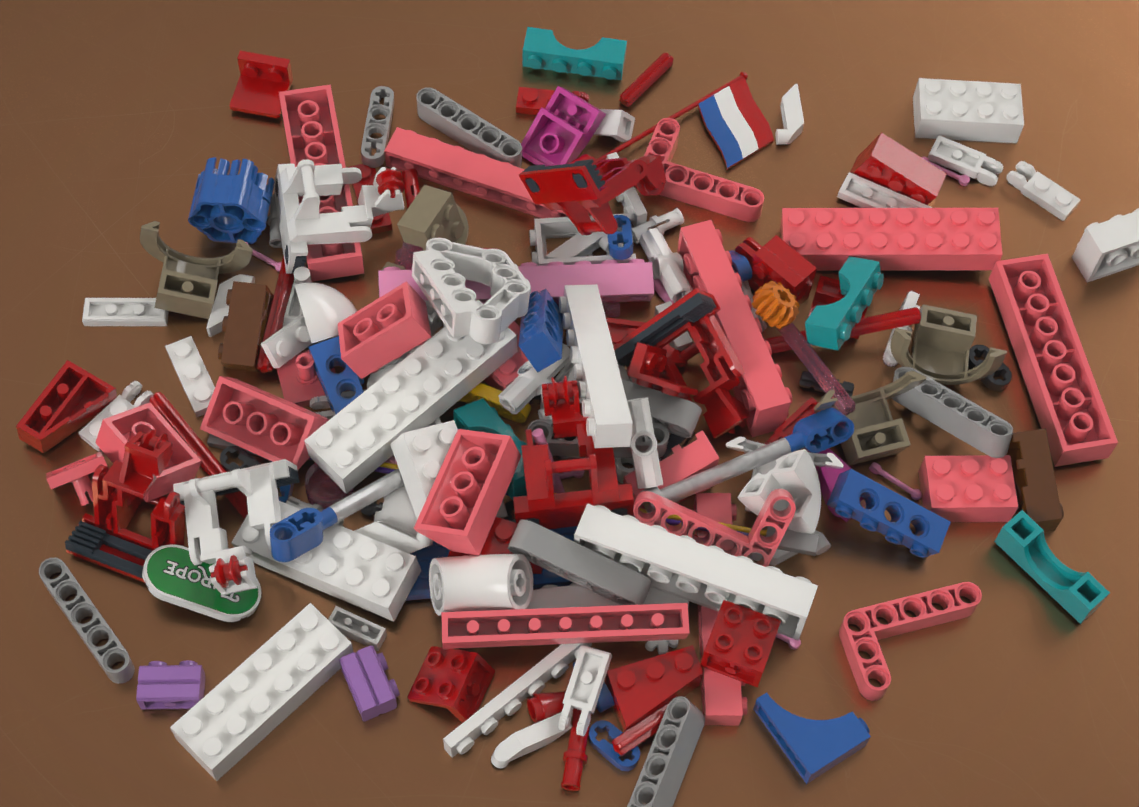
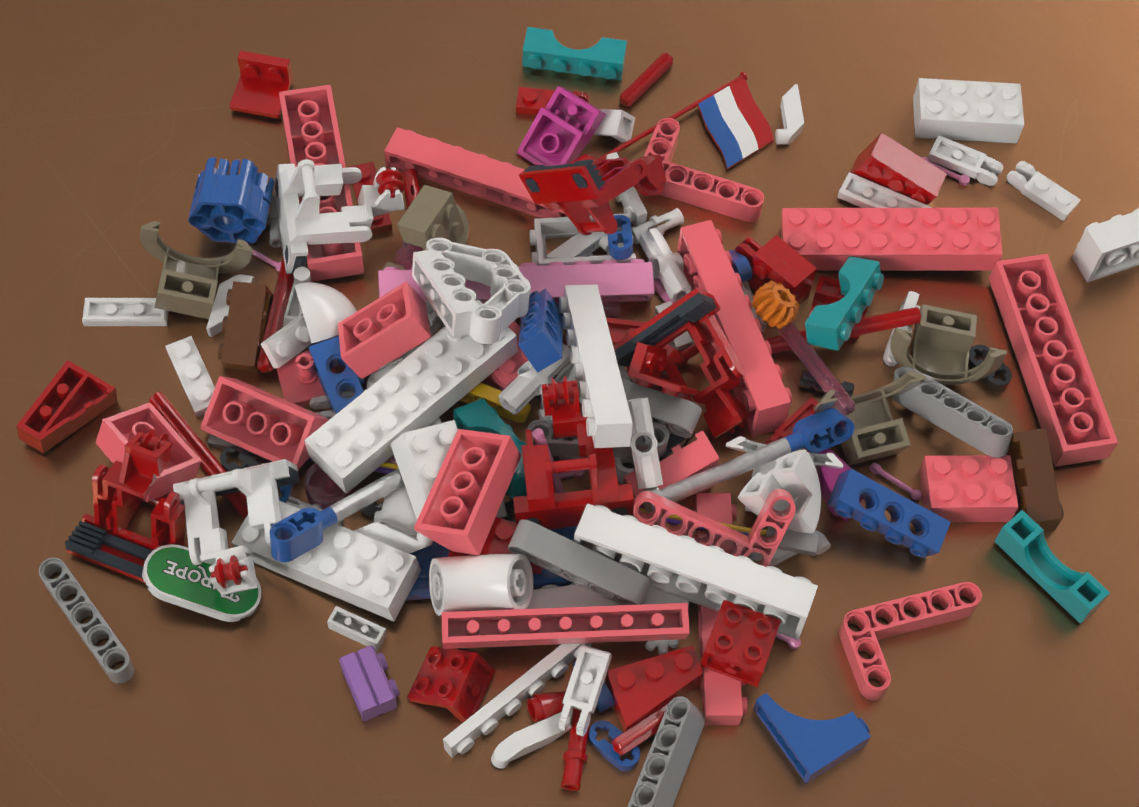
(78, 474): coral tile -> none
(118, 405): white hinge -> none
(170, 685): medium lavender brick -> none
(262, 692): white brick -> none
(377, 126): light grey beam -> none
(467, 127): light grey beam -> none

